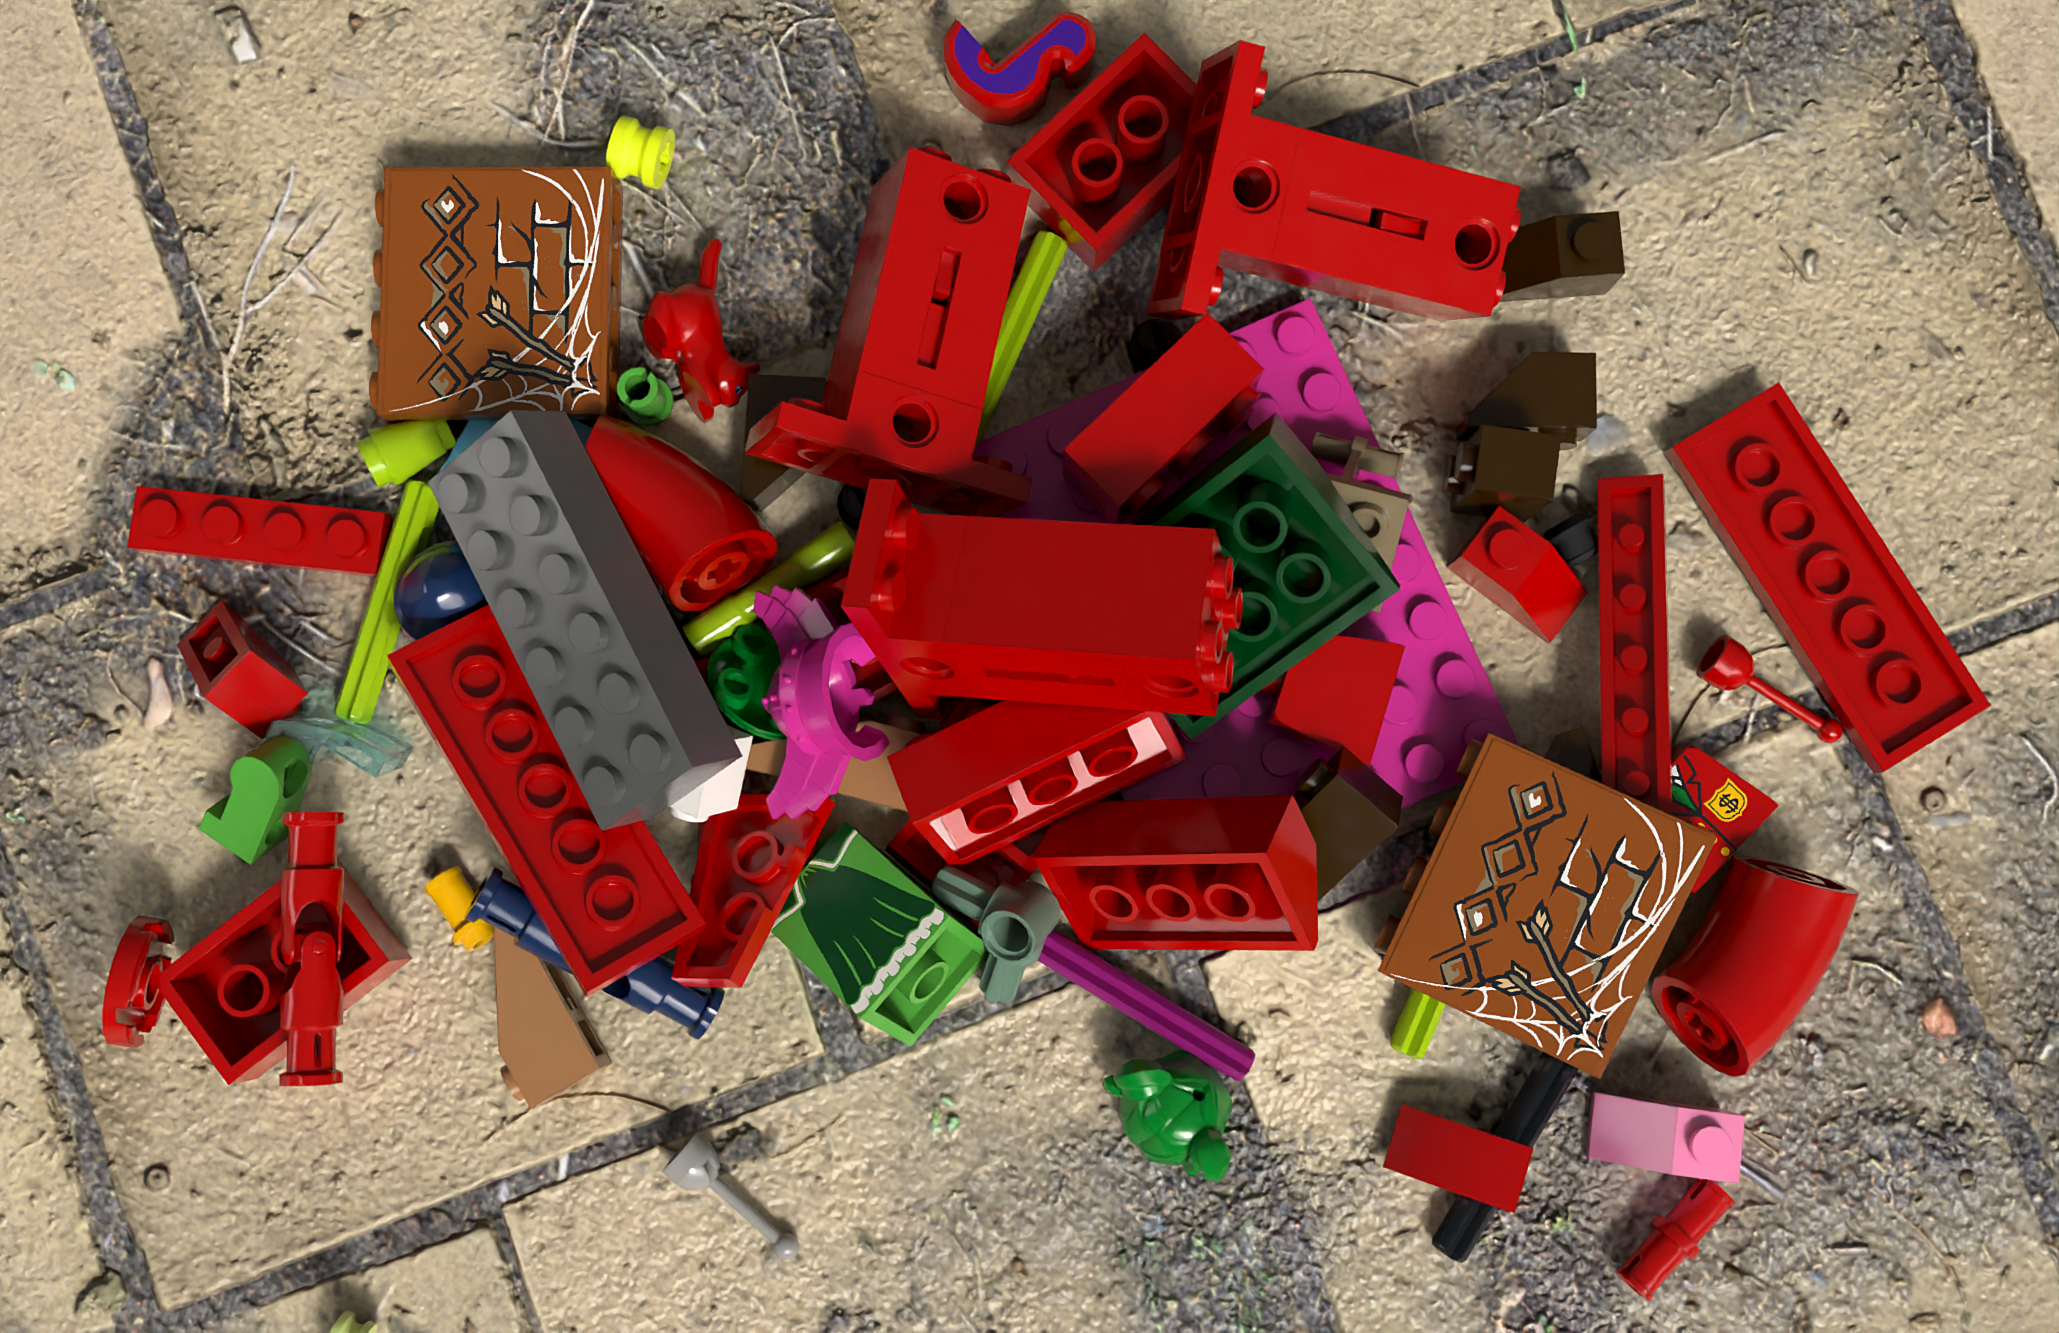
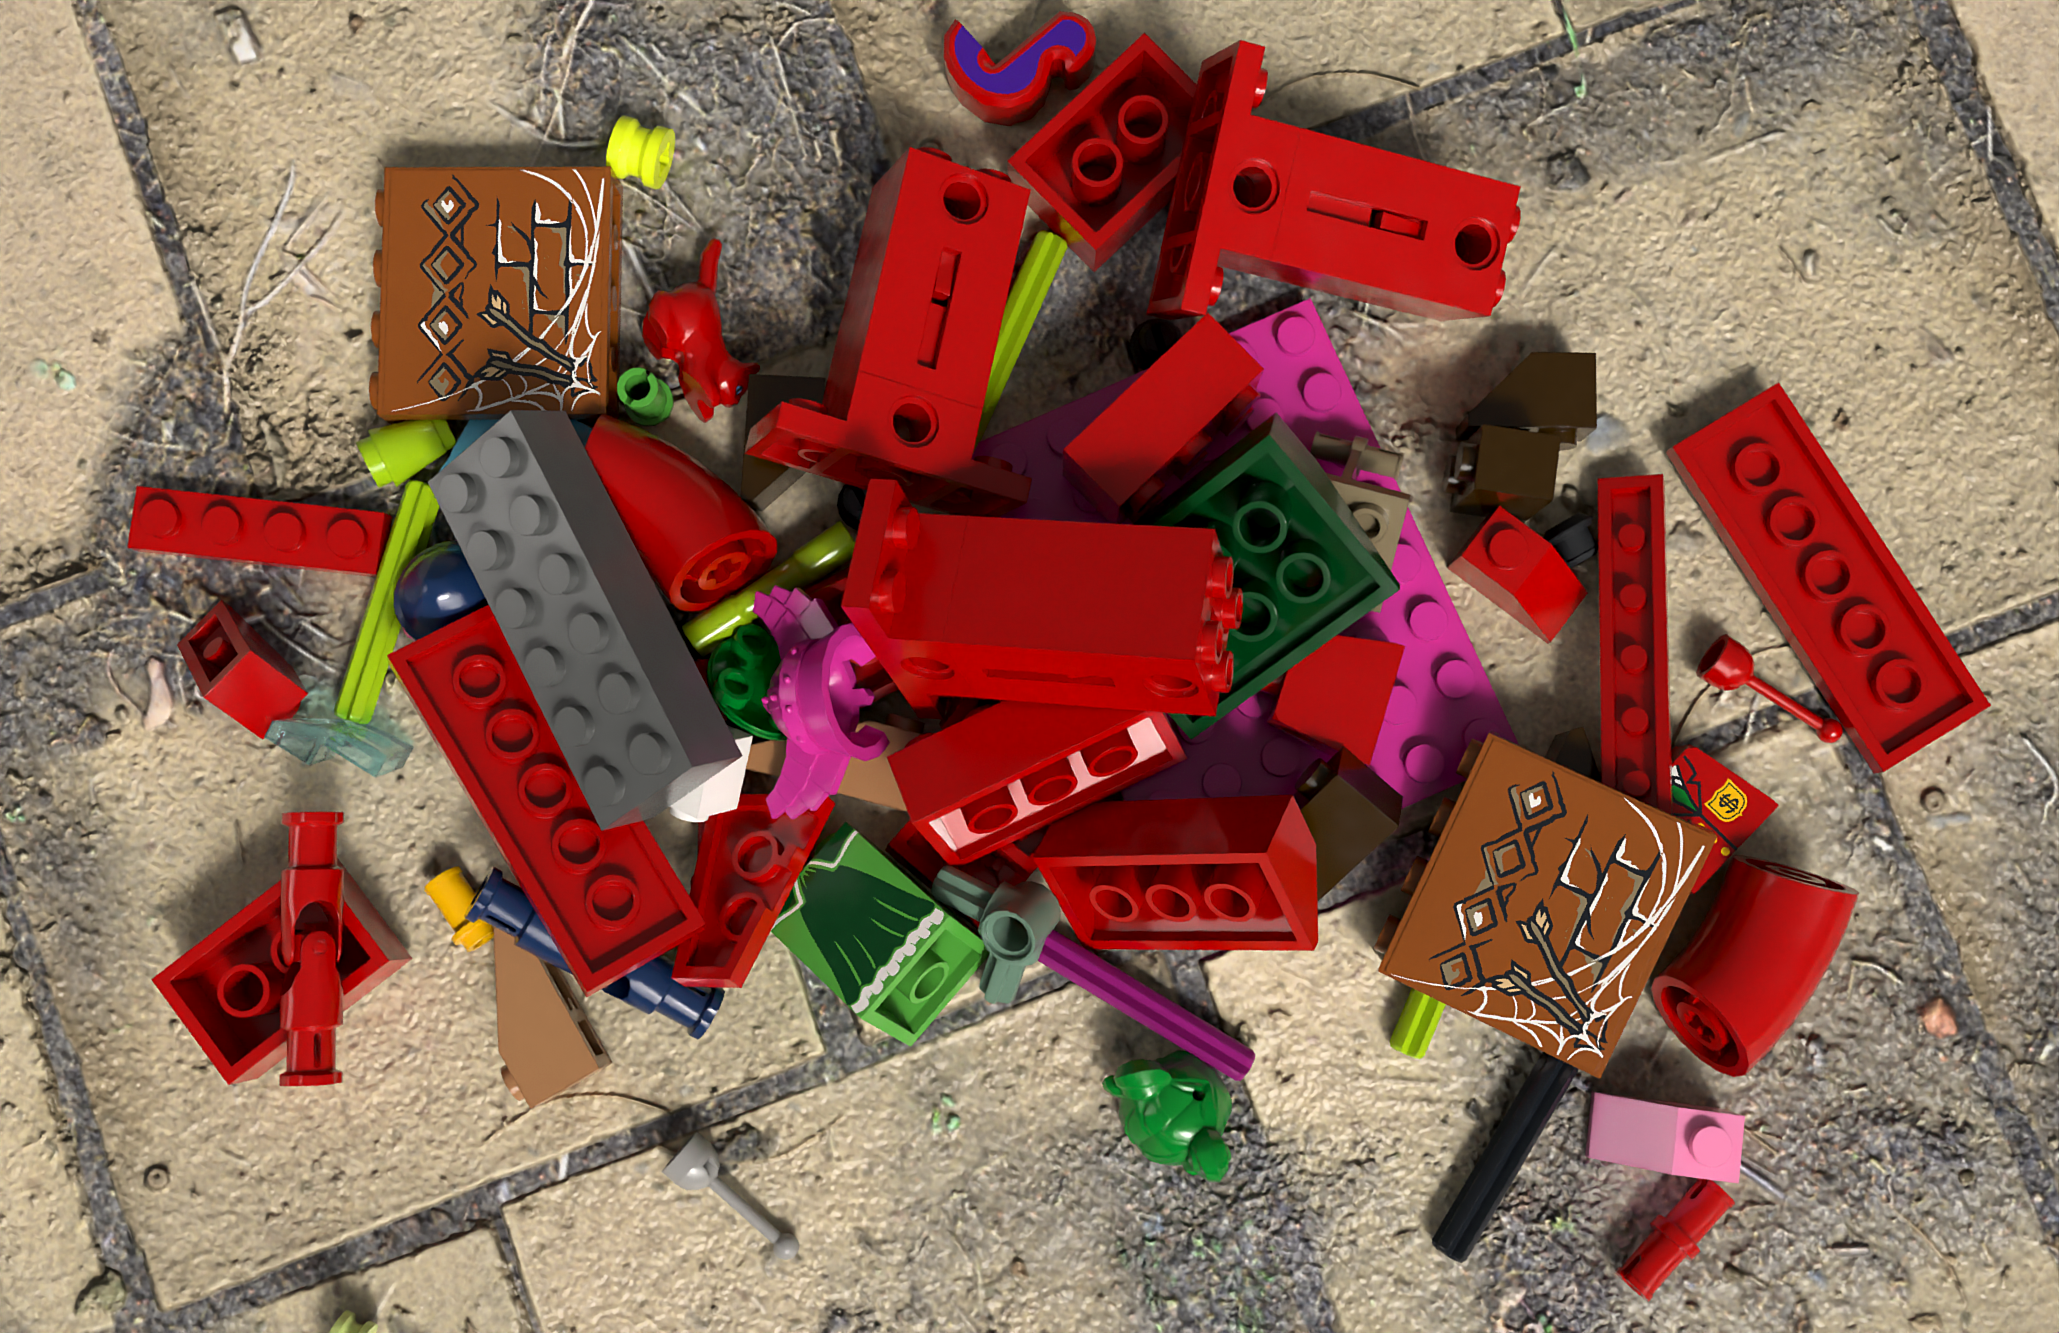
(130, 996): red tile -> none
(264, 786): bright green leg -> none
(1458, 1158): red slope -> none
(1564, 257): dark brown slope -> none

